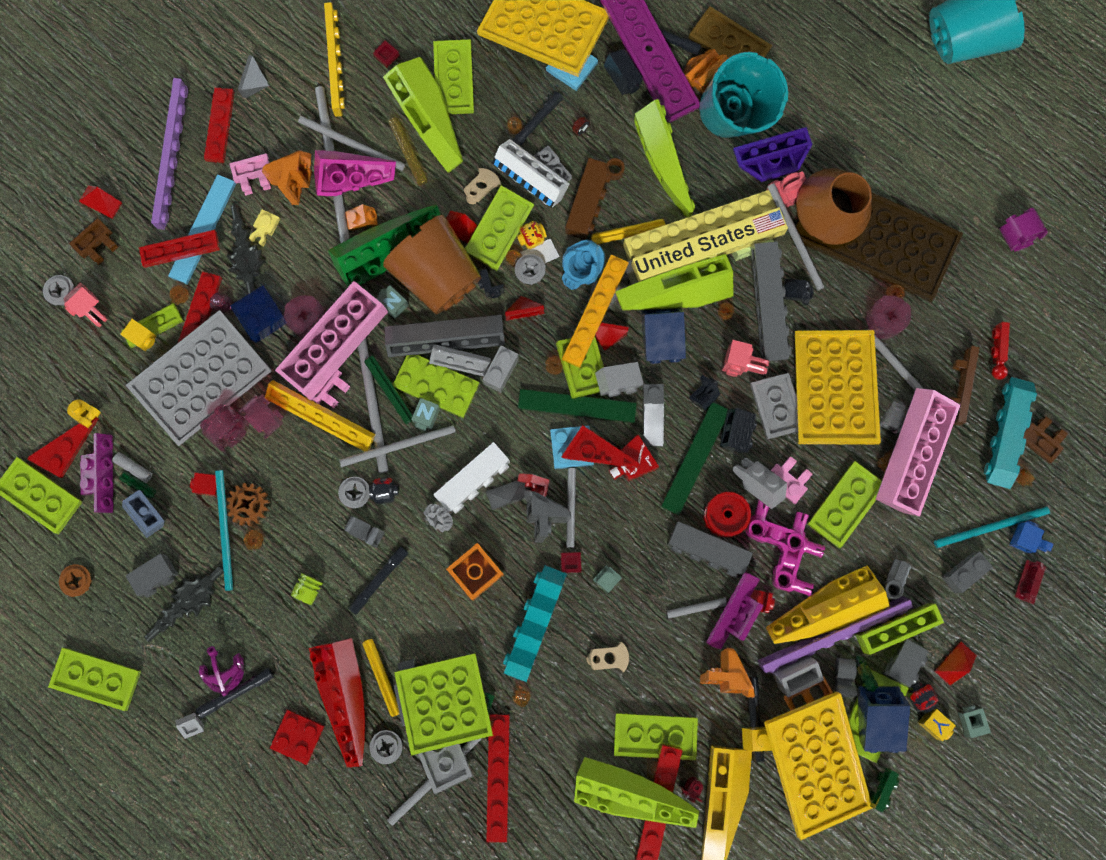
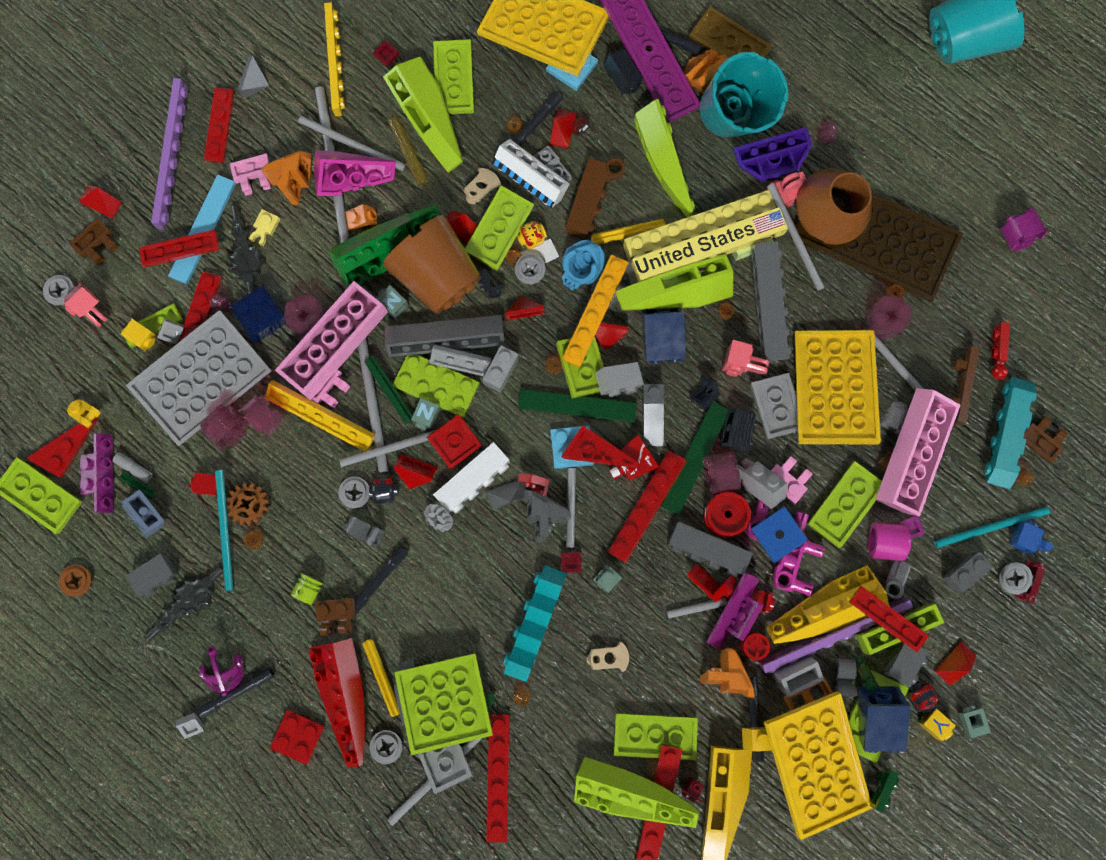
(94, 679): lime plate -> none
(170, 331): none -> light grey plate
(179, 290): clear orange plate -> none
(335, 610): none -> reddish brown plate
(414, 471): none -> red slope
(454, 441): none -> red plate
(475, 572): orange brick -> none
(562, 128): none -> red slope
(647, 506): none -> red plate
(709, 585): none -> red bracket
(722, 473): none -> clear pink brick
(755, 646): none -> red piece
(779, 534): none -> blue tile
(798, 290): black bracket -> none
(828, 132): none -> clear pink piece
(888, 619): none -> red plate
(889, 541): none -> dark pink piece
(914, 526): none -> magenta tile
(1009, 572): none -> light grey gear

